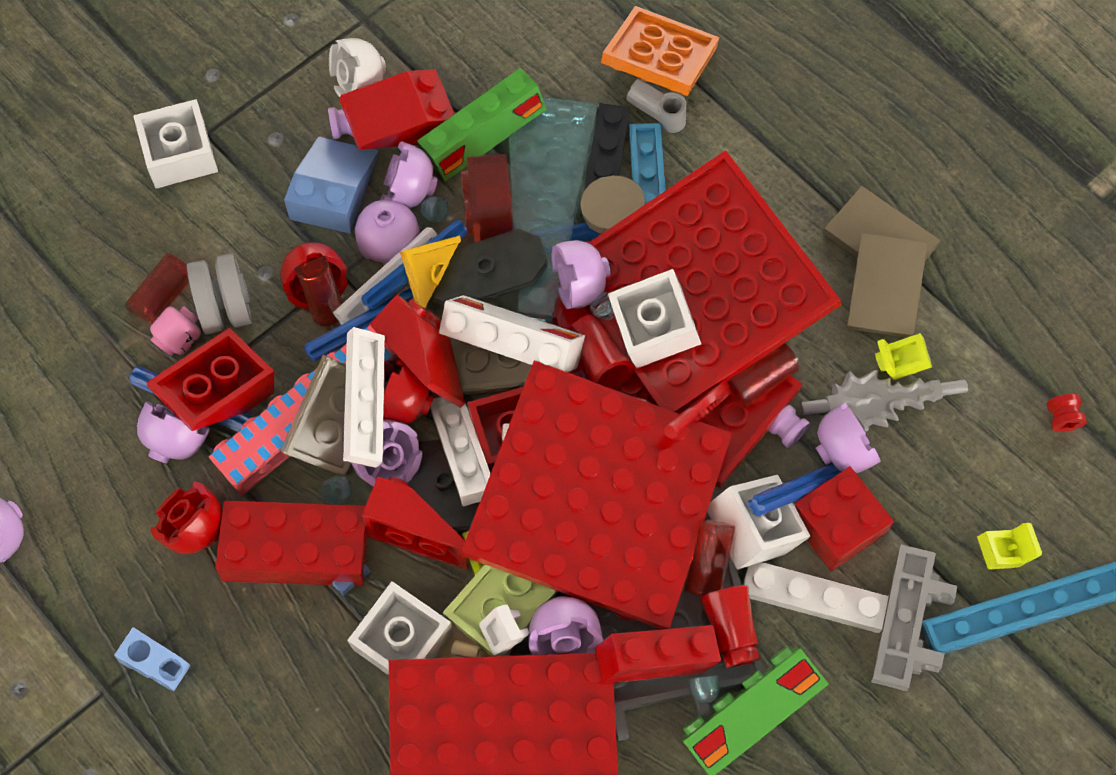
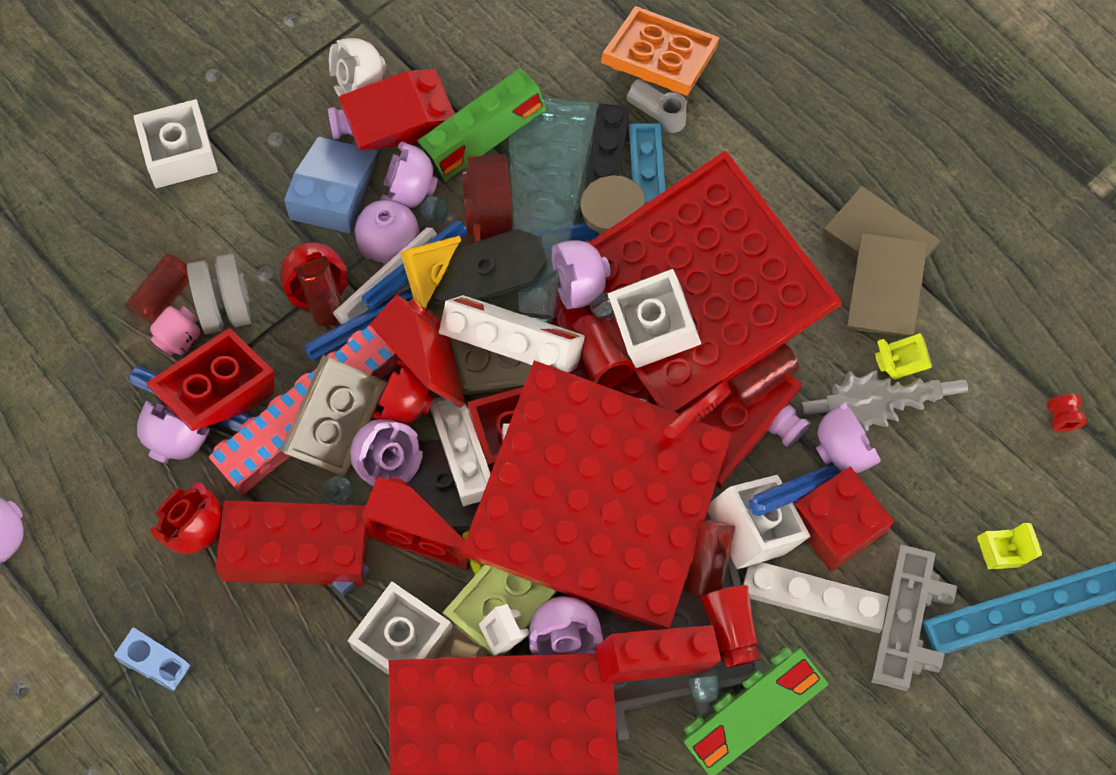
(364, 398): white plate -> none

